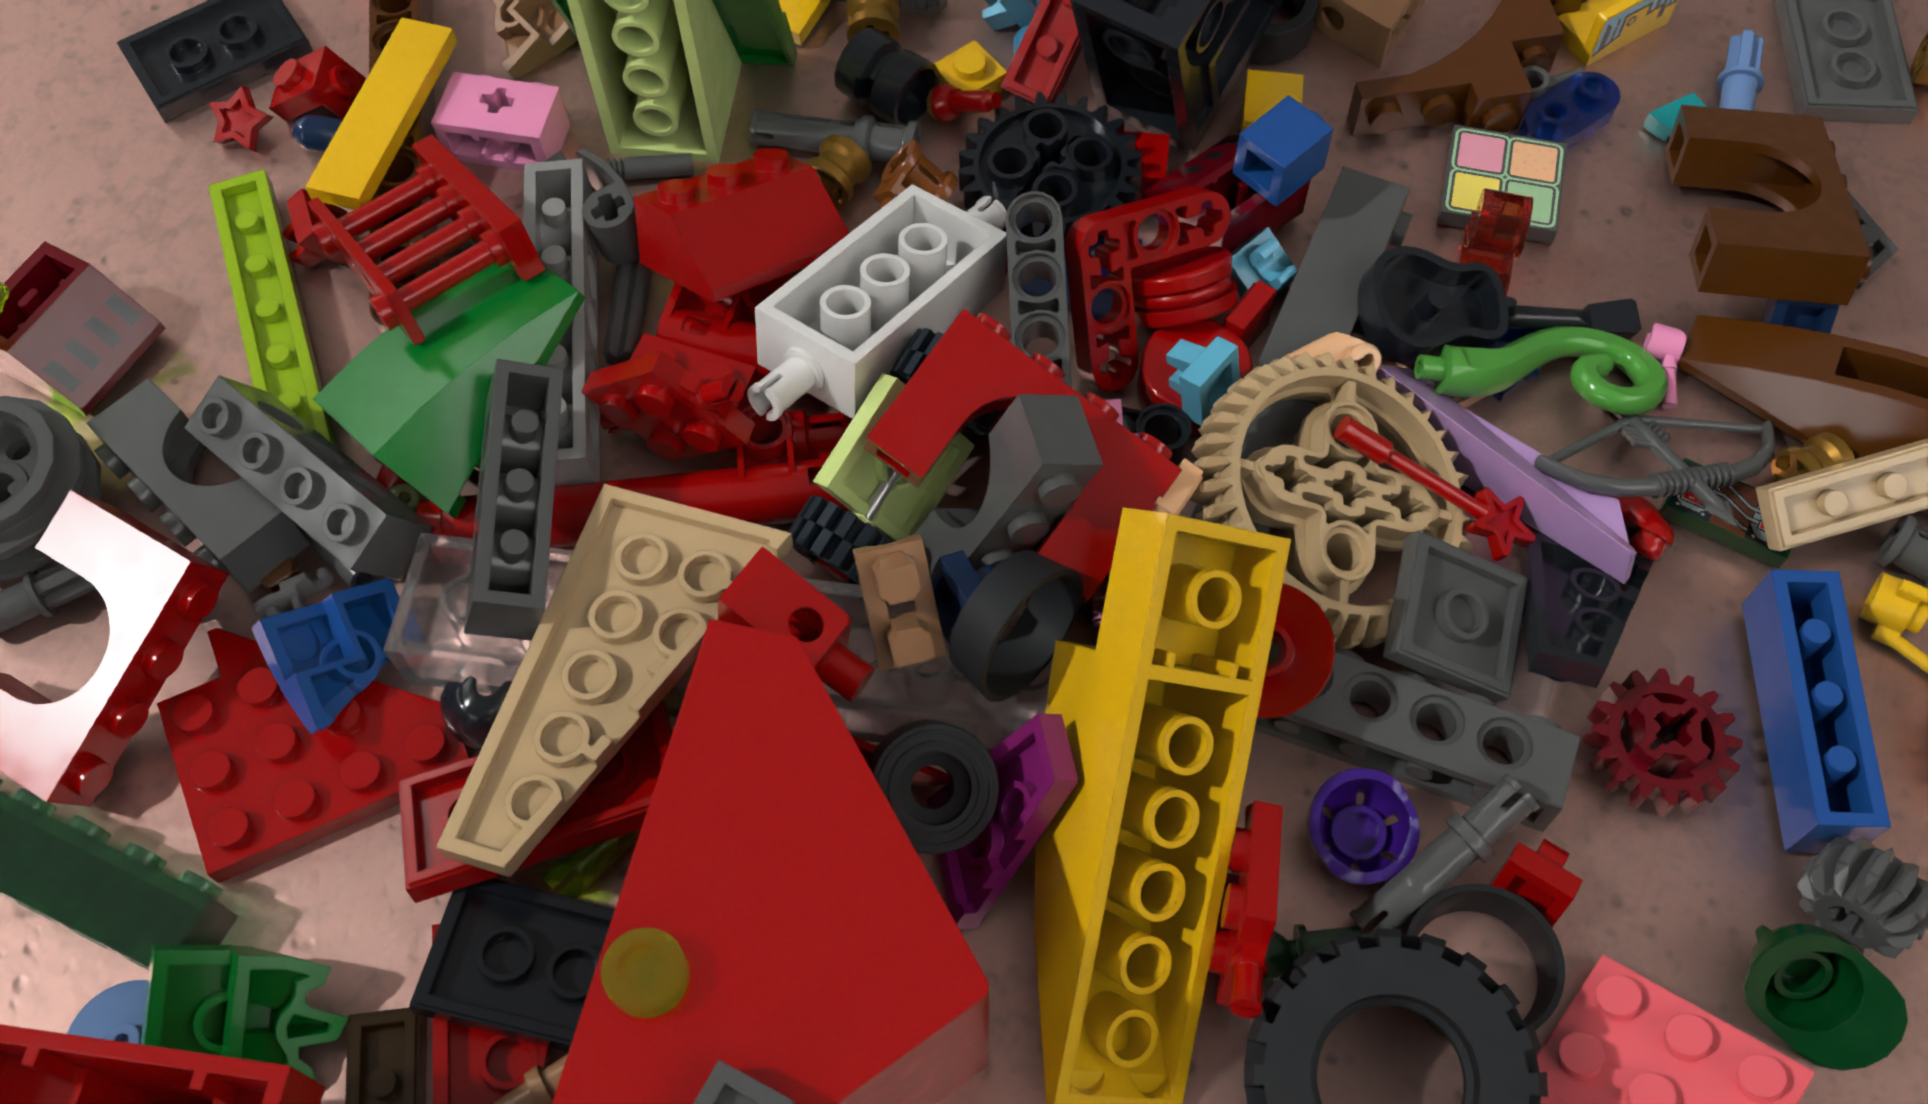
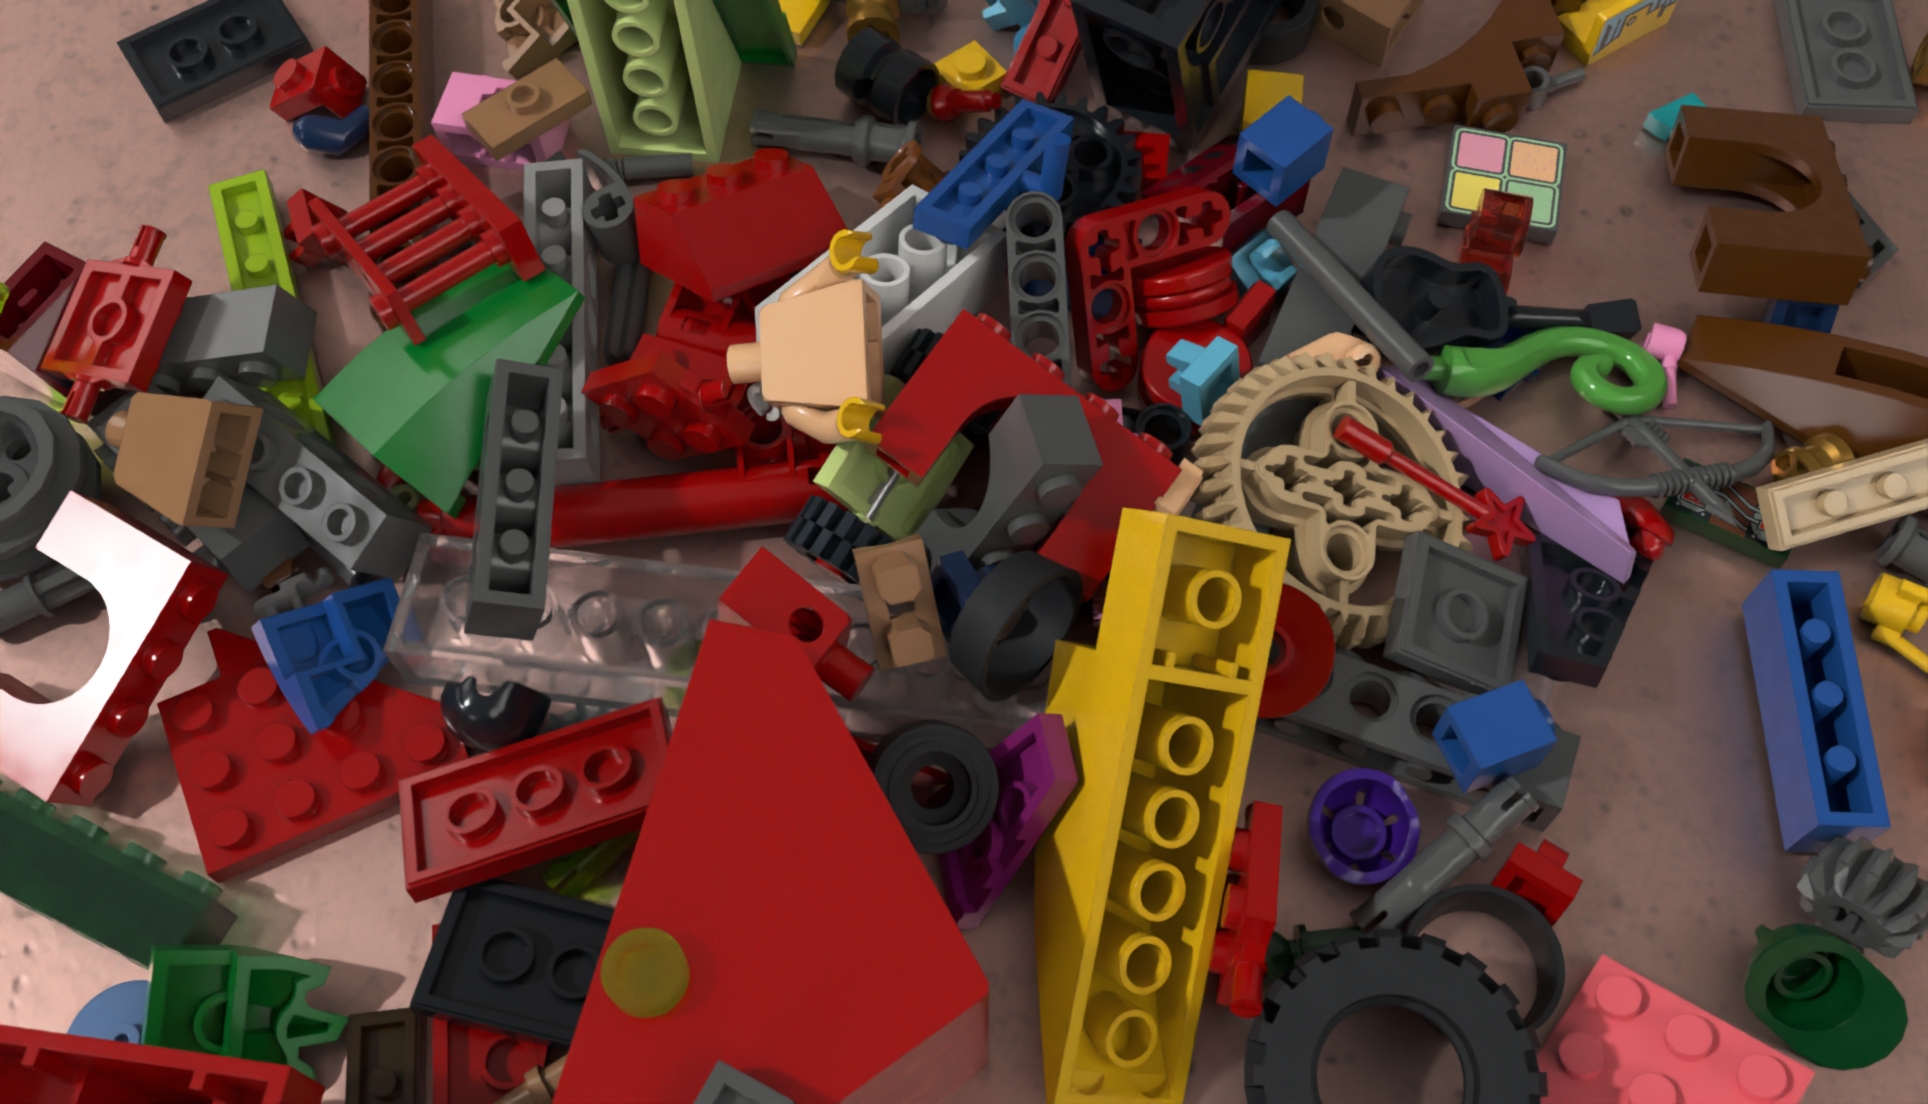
(116, 324): none -> red plate
(185, 455): none -> medium nougat torso
(239, 120): red piece -> none
(239, 335): none -> dark grey brick
(382, 114): yellow tile -> none
(526, 109): none -> medium nougat plate
(598, 665): tan wing -> none
(822, 348): none -> light nougat torso
(841, 167): pearl gold wheel -> none
(996, 172): none -> blue plate
(1350, 297): none -> dark grey piece
(1495, 735): none -> blue brick
(1578, 109): clear blue plate -> none
(1685, 769): dark red gear -> none
(1742, 73): medium blue axle -> none

